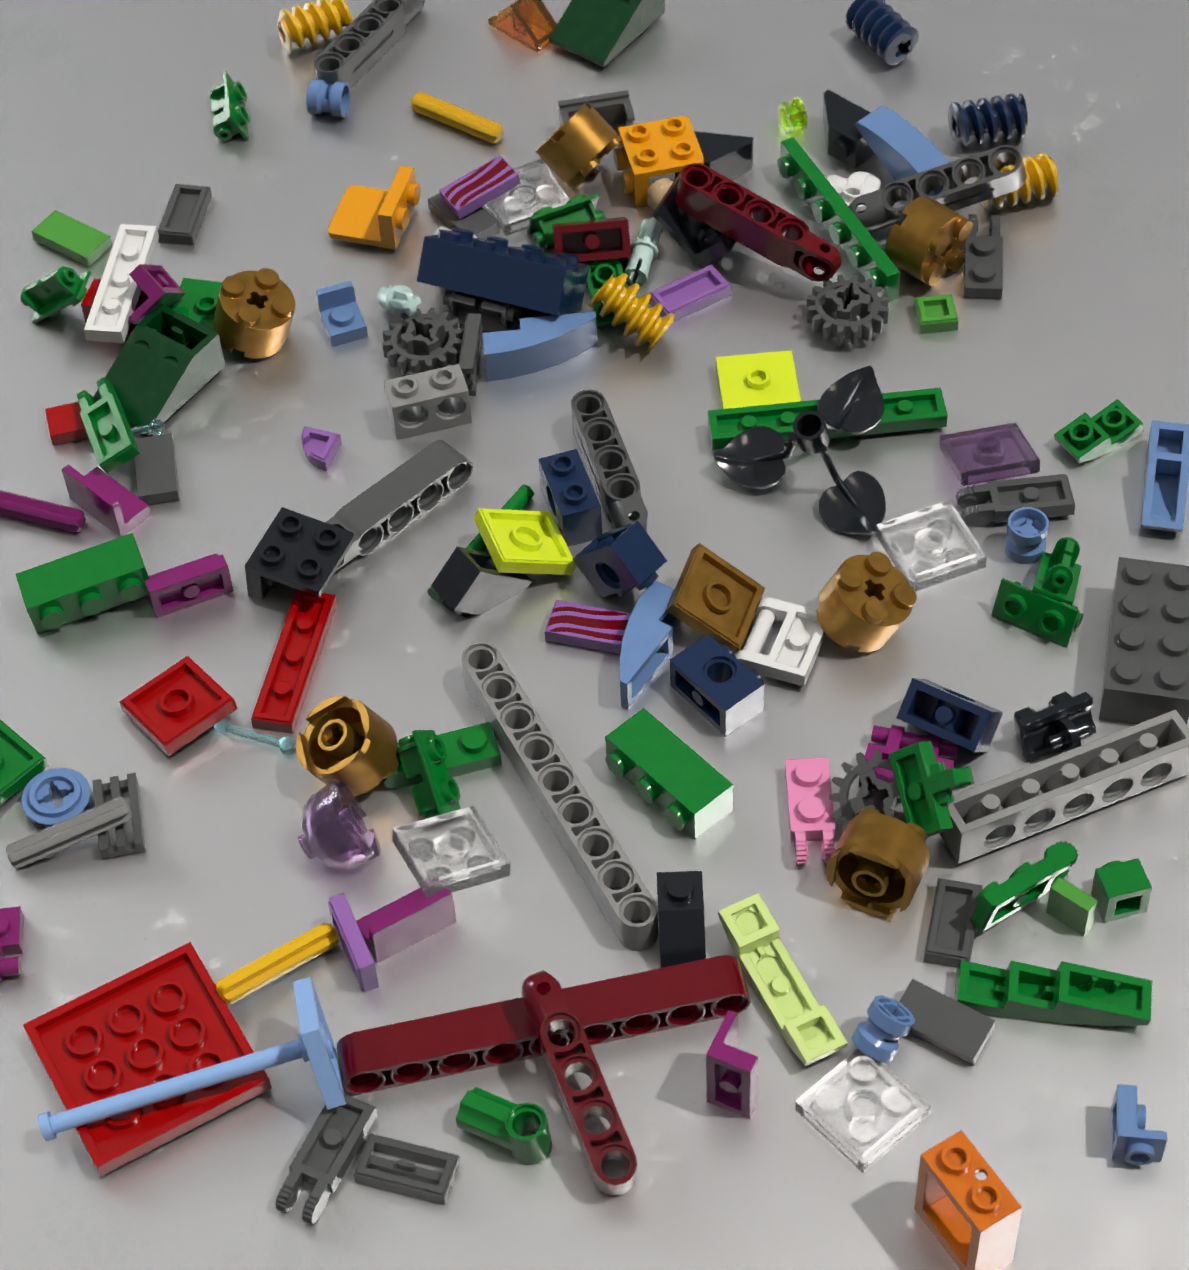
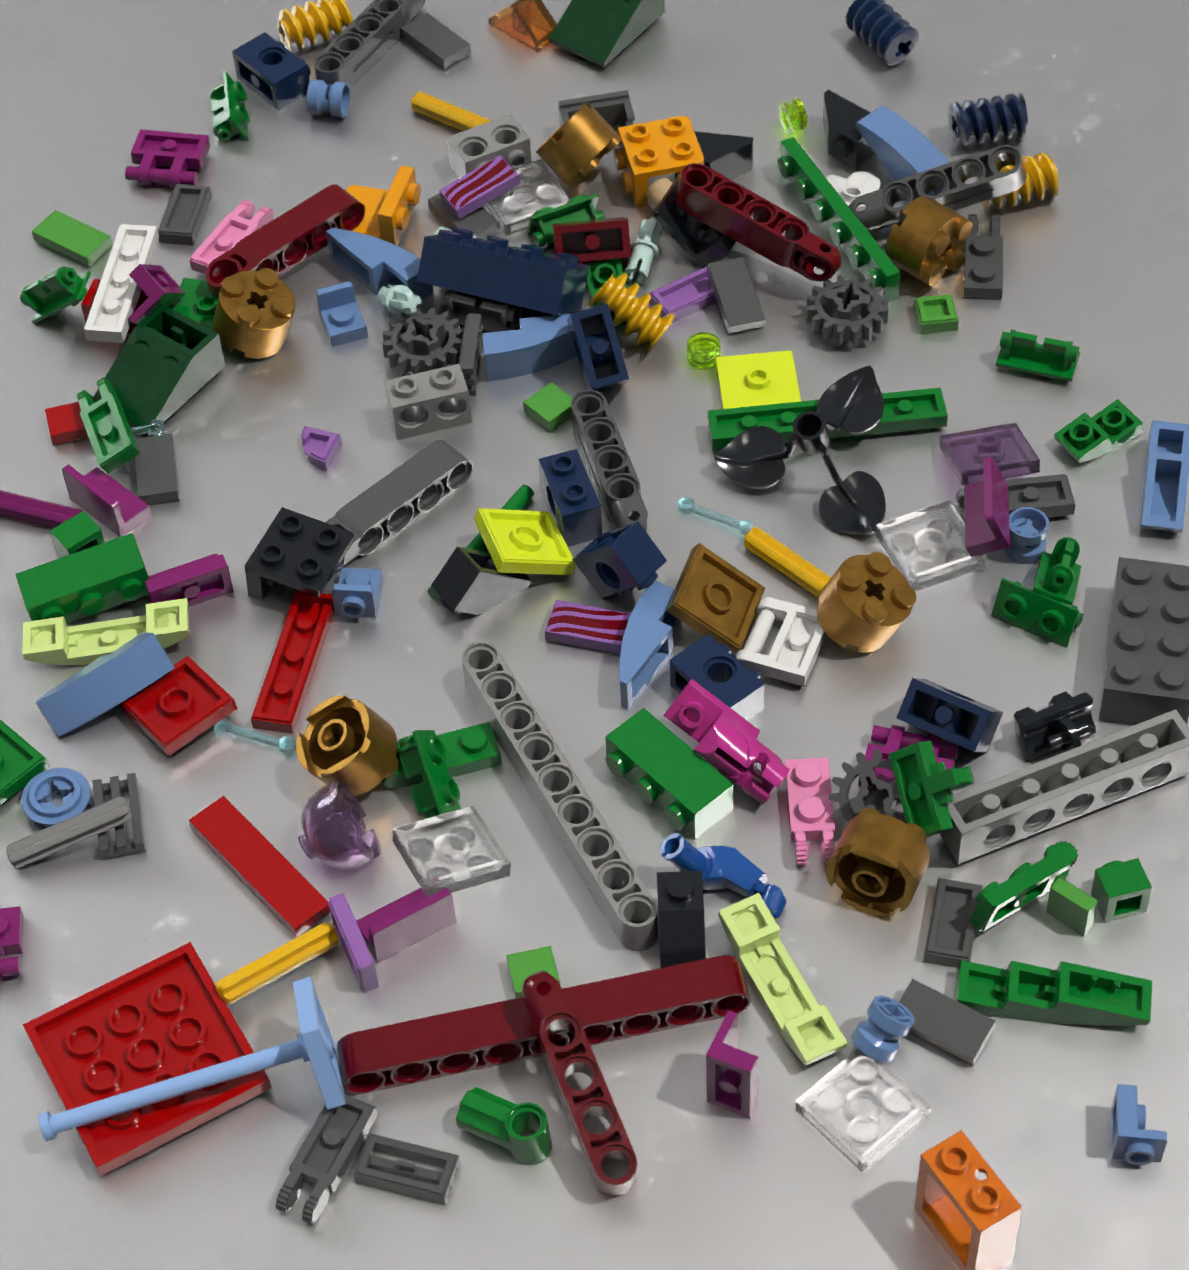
(58, 644): none -> yellowish green slope
(76, 535): none -> green plate
(104, 683): none -> medium blue slope
(167, 149): none -> magenta plate
(228, 233): none -> bright pink hinge
(260, 866): none -> red tile
(271, 70): none -> dark blue brick
(289, 237): none -> dark red piece
(357, 592): none -> medium blue bracket
(375, 261): none -> medium blue slope
(435, 40): none -> dark grey tile
(487, 141): none -> light grey brick
(529, 963): none -> bright green tile
(549, 406): none -> bright green tile
(598, 348): none -> dark blue brick
(687, 506): none -> clear light blue hinge
(703, 341): none -> clear neon green bush
(723, 869): none -> blue arm
(727, 741): none -> dark pink plate
(735, 295): none -> dark grey tile
(786, 560): none -> yellow axle
(987, 512): none -> magenta panel
(1050, 359): none -> green hinge

